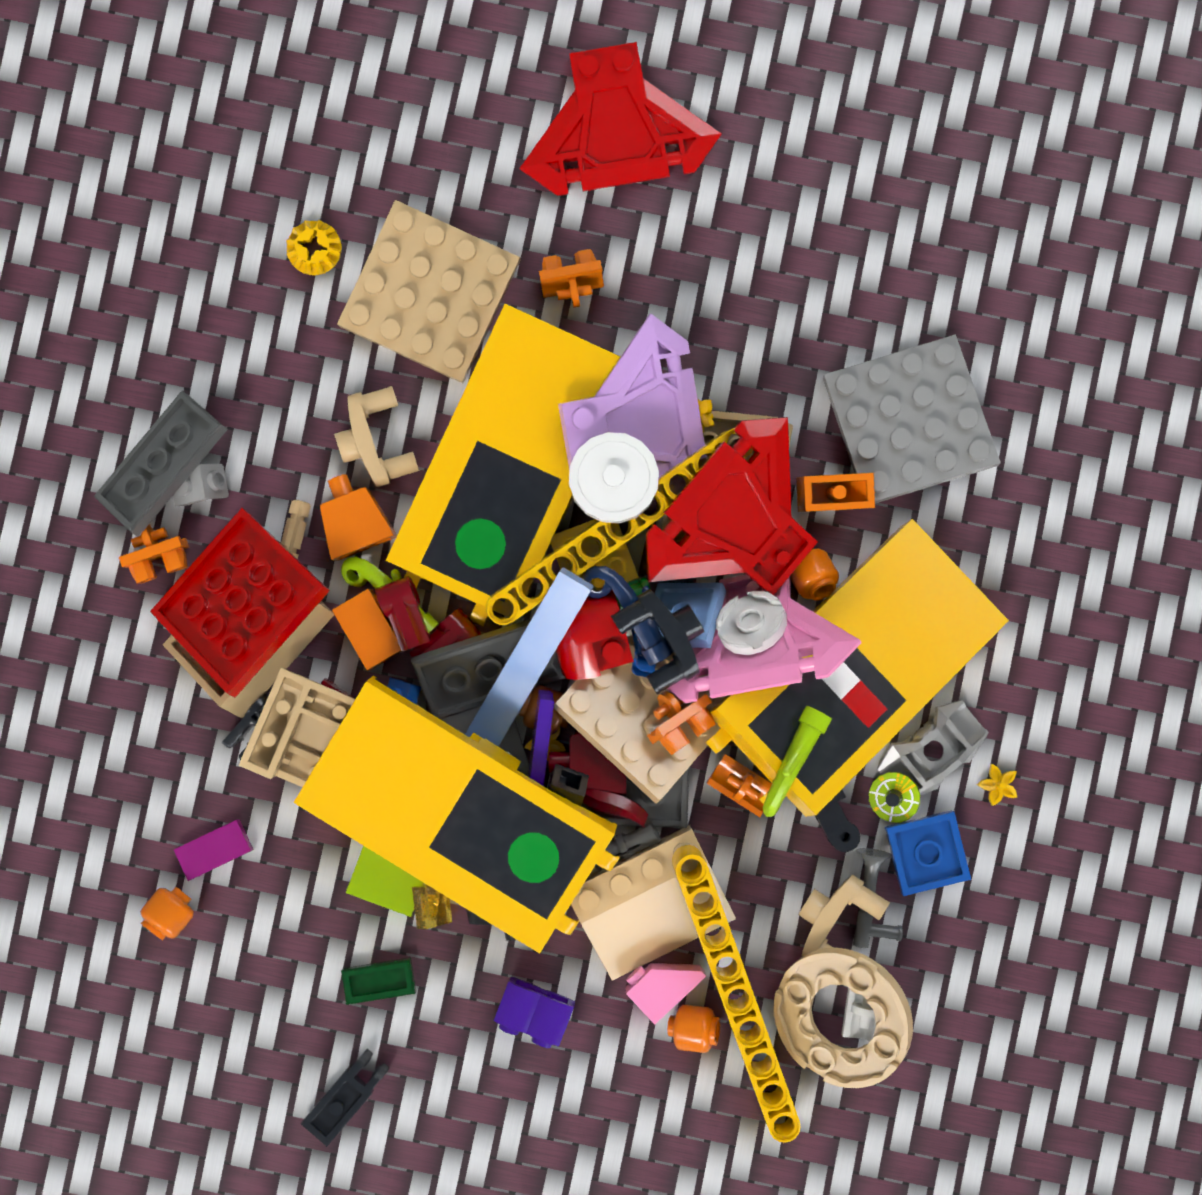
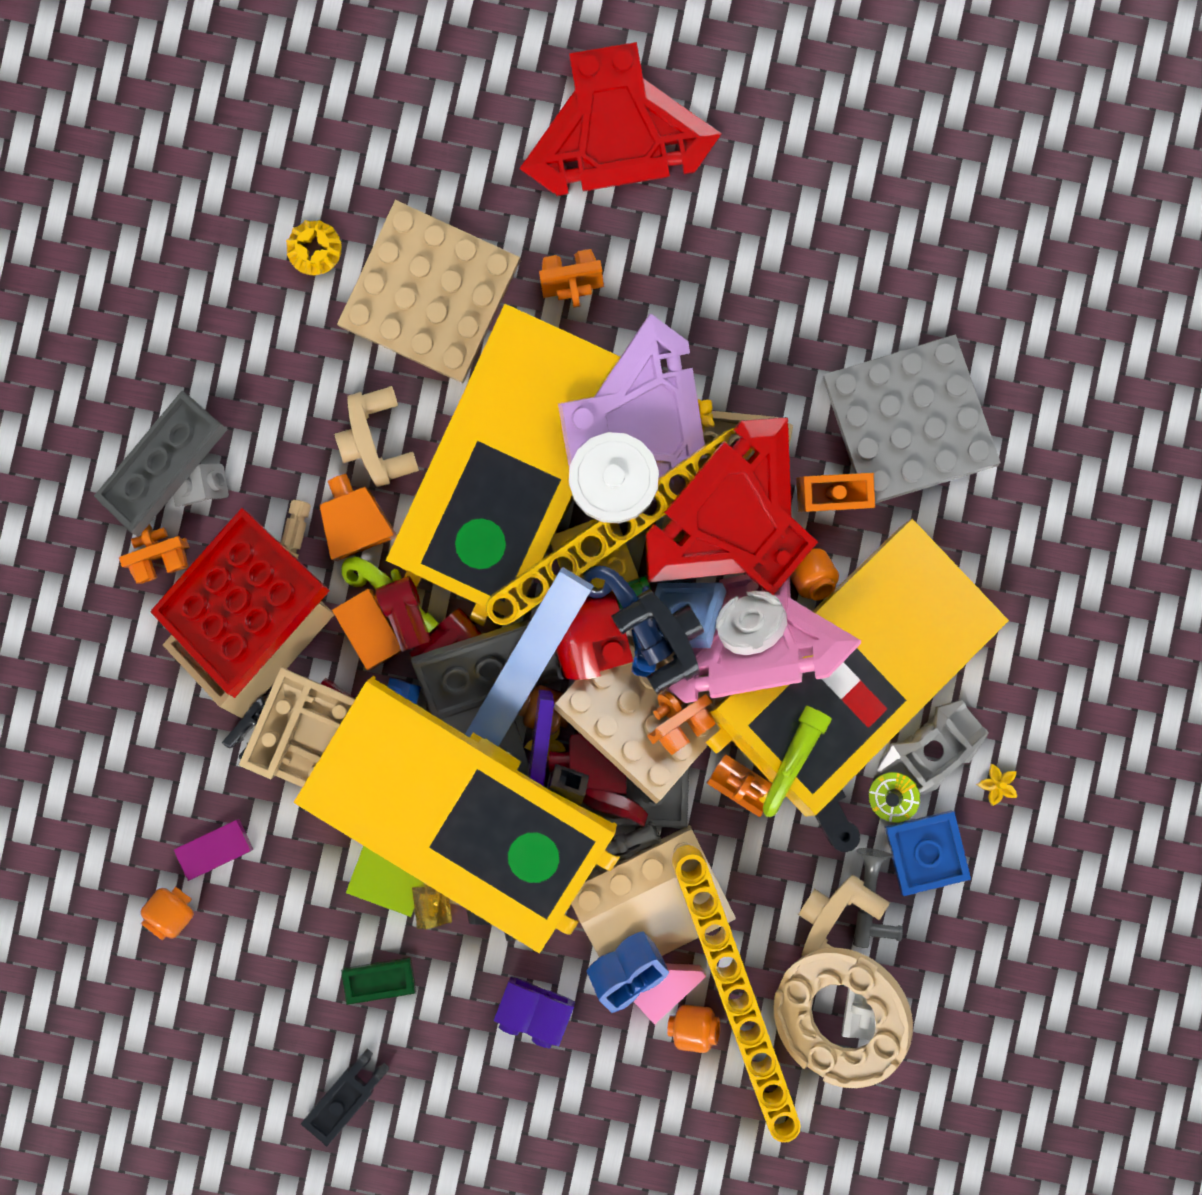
(627, 972): none -> blue brick

